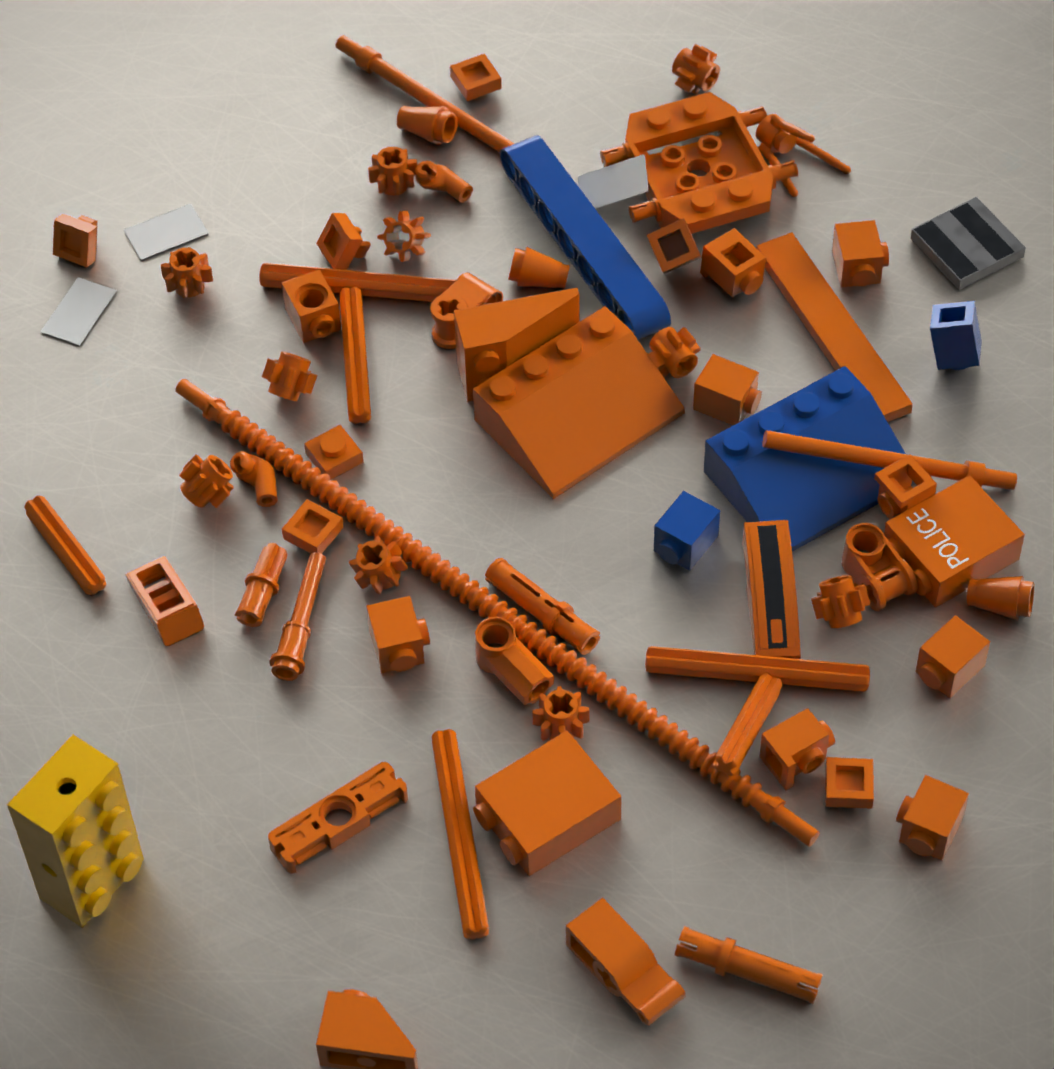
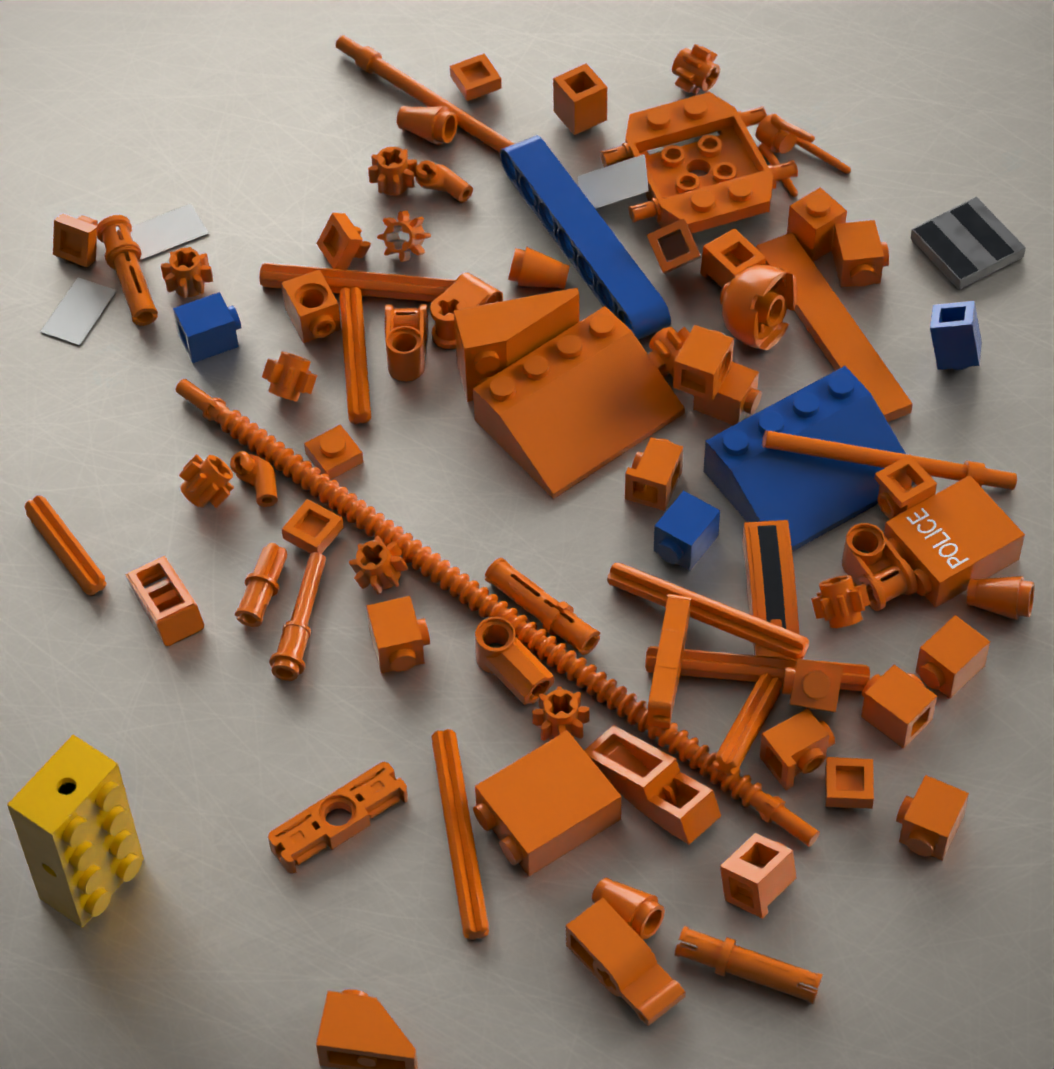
(124, 256): none -> orange pin
(207, 327): none -> blue brick
(406, 341): none -> orange piece
(580, 99): none -> orange brick
(633, 905): none -> orange cone
(654, 474): none -> orange brick
(655, 784): none -> orange slope
(668, 661): none -> orange piece
(703, 362): none -> orange brick
(711, 611): none -> orange axle
(757, 305): none -> orange cylinder
(757, 874): none -> orange brick
(813, 685): none -> orange brick
(814, 220): none -> orange brick
(898, 705): none -> orange brick

